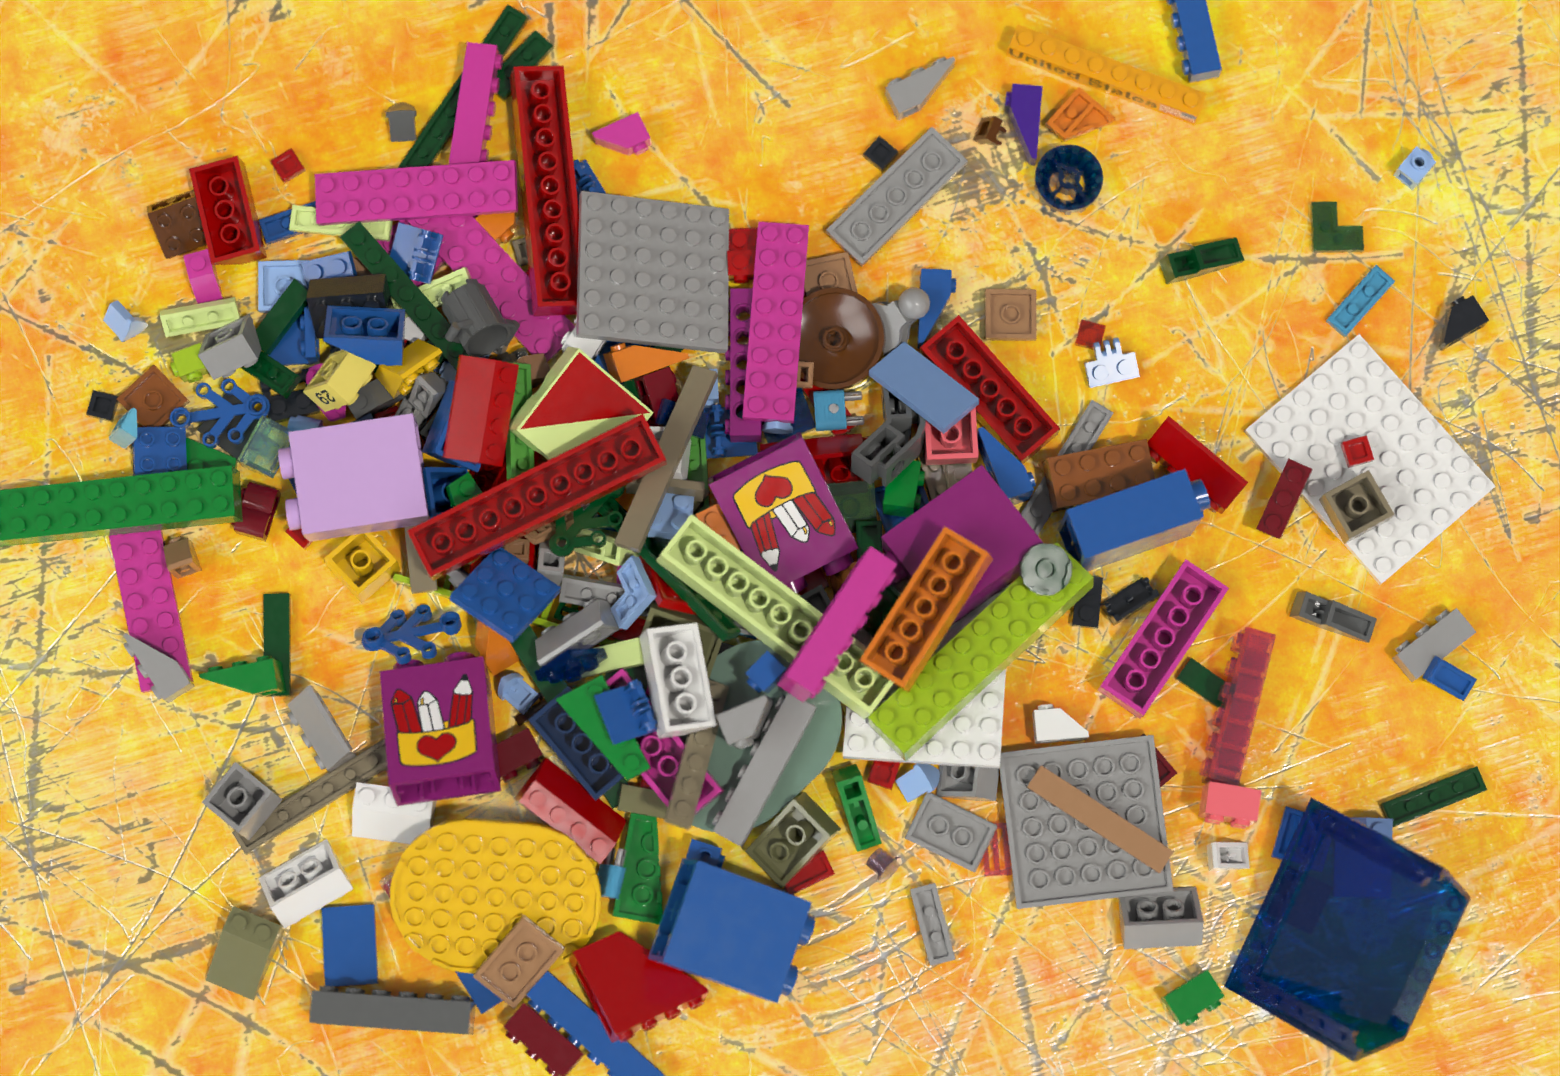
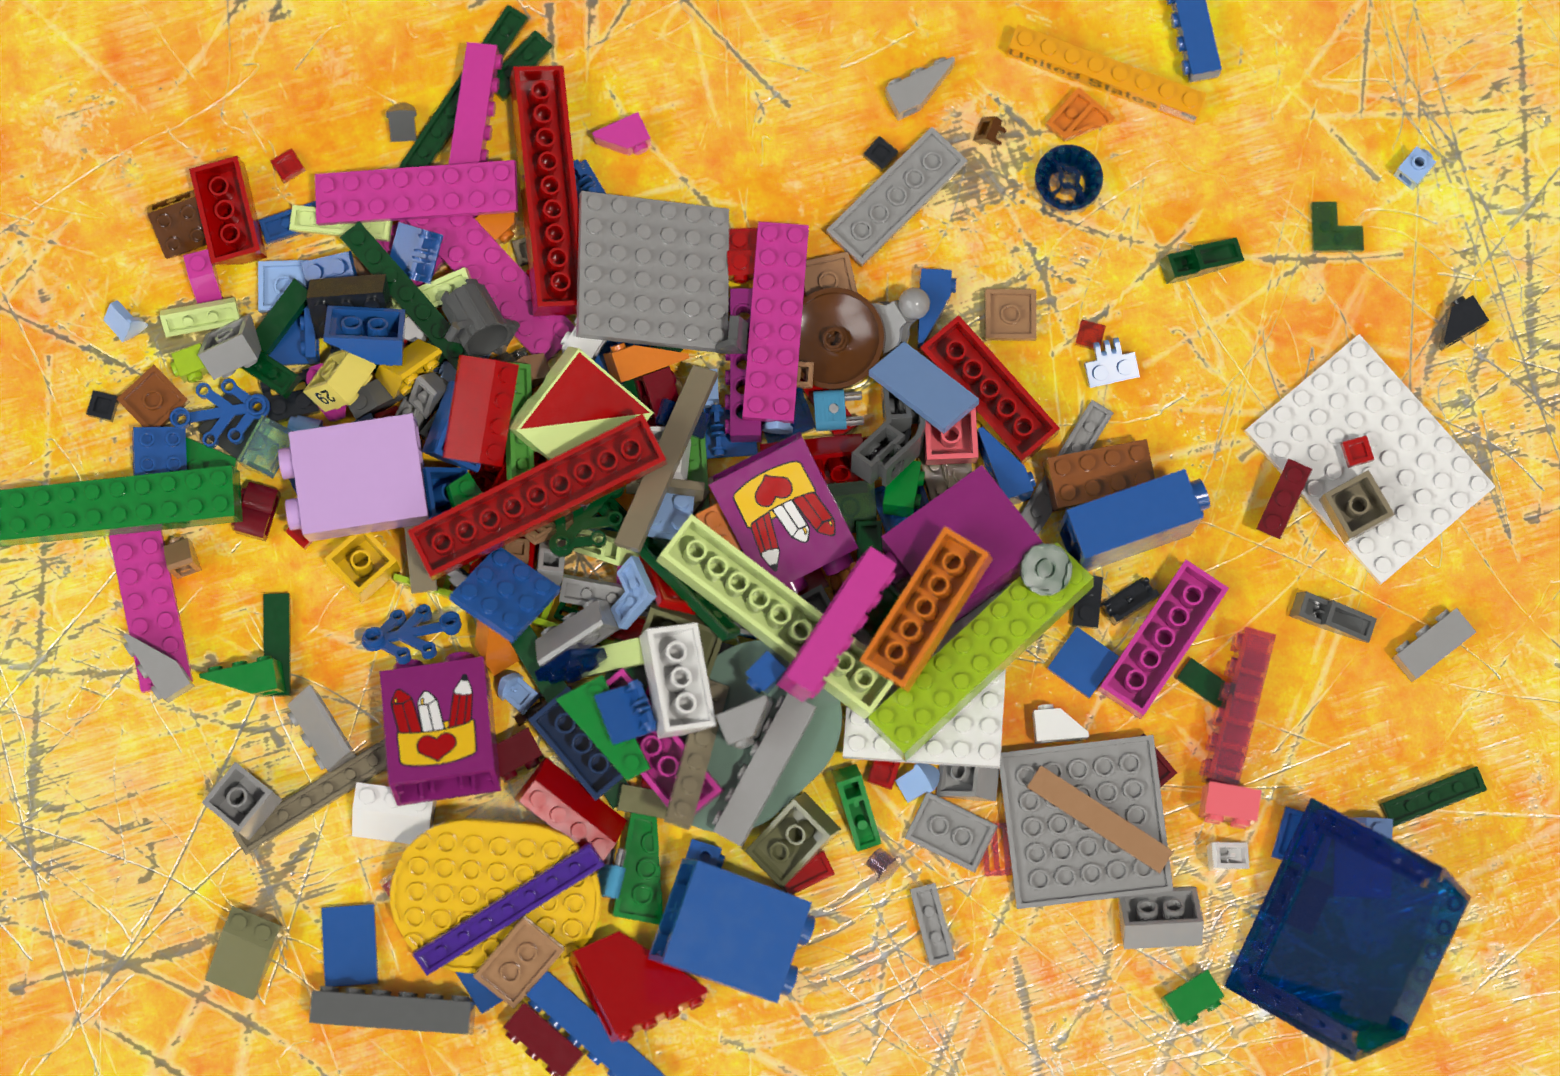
(125, 430): medium azure slope -> none
(305, 883): white slope -> none
(508, 908): none -> dark purple tile
(737, 337): none -> dark grey tile
(1024, 112): dark purple slope -> none
(1083, 662): none -> blue tile
(1180, 450): red slope -> none
(1360, 301): dark azure tile -> none
(1449, 678): blue tile -> none

